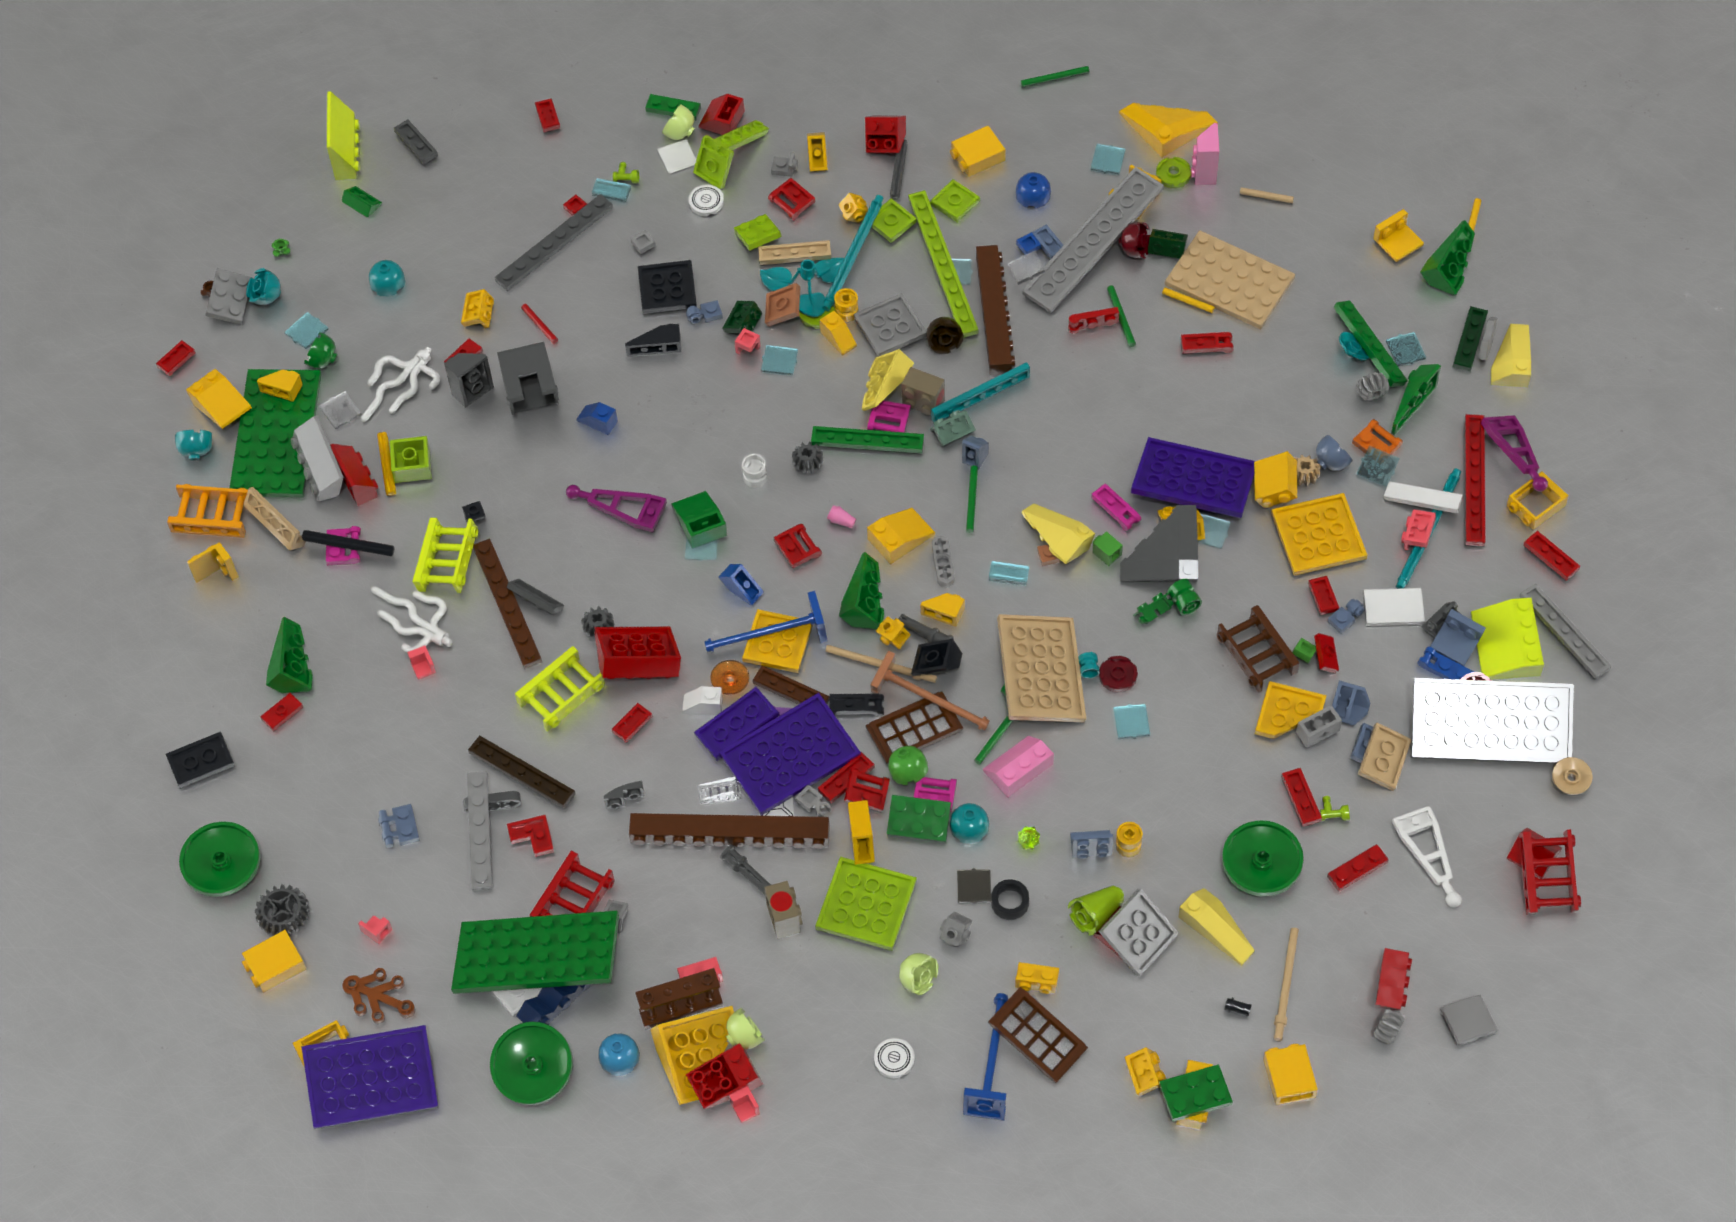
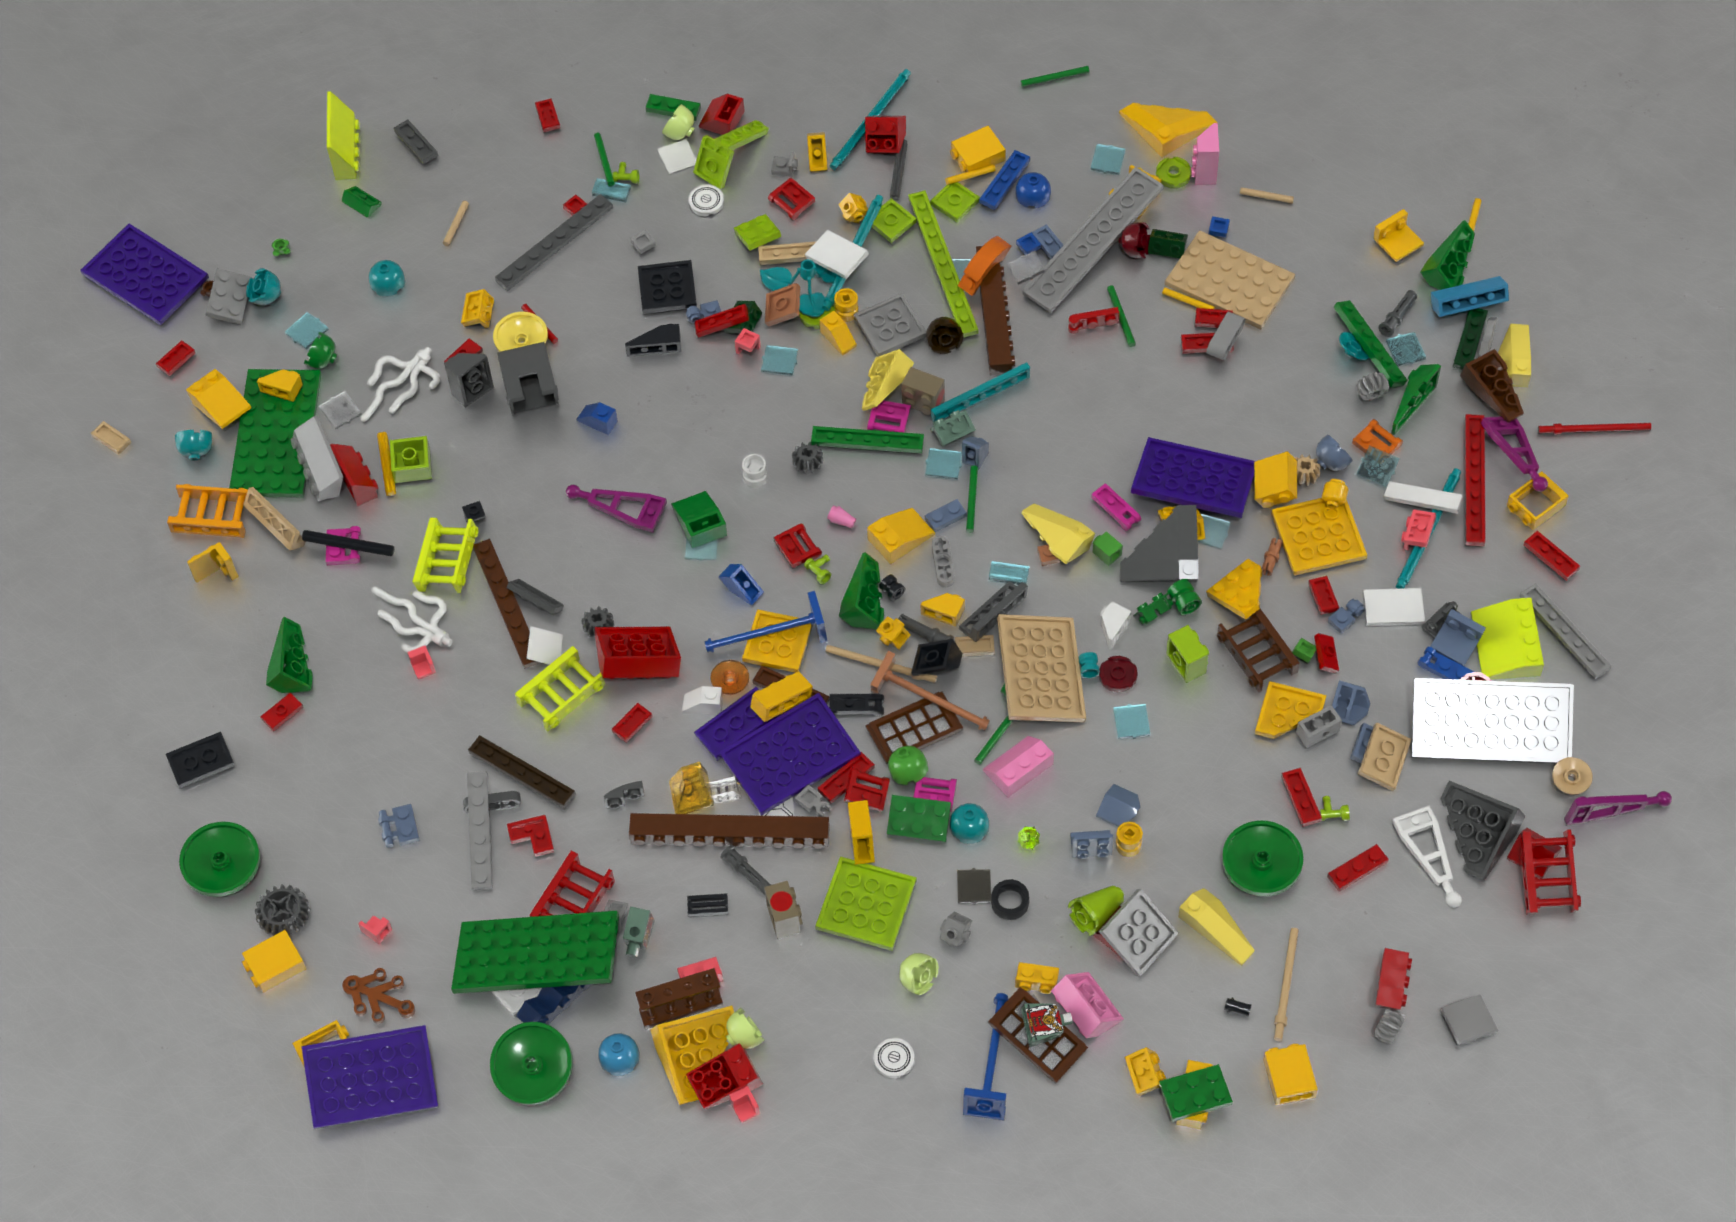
(111, 437): none -> tan tile
(144, 274): none -> dark purple plate
(450, 234): none -> tan bar
(518, 328): none -> light yellow dish
(544, 645): none -> white sticker
(604, 160): none -> green bar
(639, 923): none -> sand green torso
(691, 789): none -> clear yellow slope
(704, 901): none -> black tile
(721, 320): none -> red tile
(781, 696): none -> yellow brick
(822, 575): none -> lime piece
(836, 254): none -> white tile
(883, 102): none -> teal piece
(892, 587): none -> black wheel
(943, 464): none -> clear light blue piece
(945, 515): none -> sand blue plate
(971, 174): none -> yellow bar
(982, 647): none -> tan tile
(983, 261): none -> orange arch
(1004, 180): none -> blue plate
(1005, 605): none -> dark grey fence
(1043, 1022): none -> torso
(1087, 1004): none -> bright pink slope
(1114, 622): none -> white slope
(1118, 806): none -> sand blue slope
(1187, 653): none -> lime brick
(1209, 317): none -> red plate
(1219, 227): none -> blue plate
(1226, 335): none -> light grey beam
(1239, 589): none -> yellow plate
(1271, 556): none -> nougat pin
(1335, 493): none -> yellow head
(1395, 318): none -> dark grey pin
(1469, 296): none -> dark azure brick
(1481, 826): none -> dark grey slope
(1490, 381): none -> reddish brown wedge
(1558, 429): none -> red bar
(1582, 807): none -> magenta plate

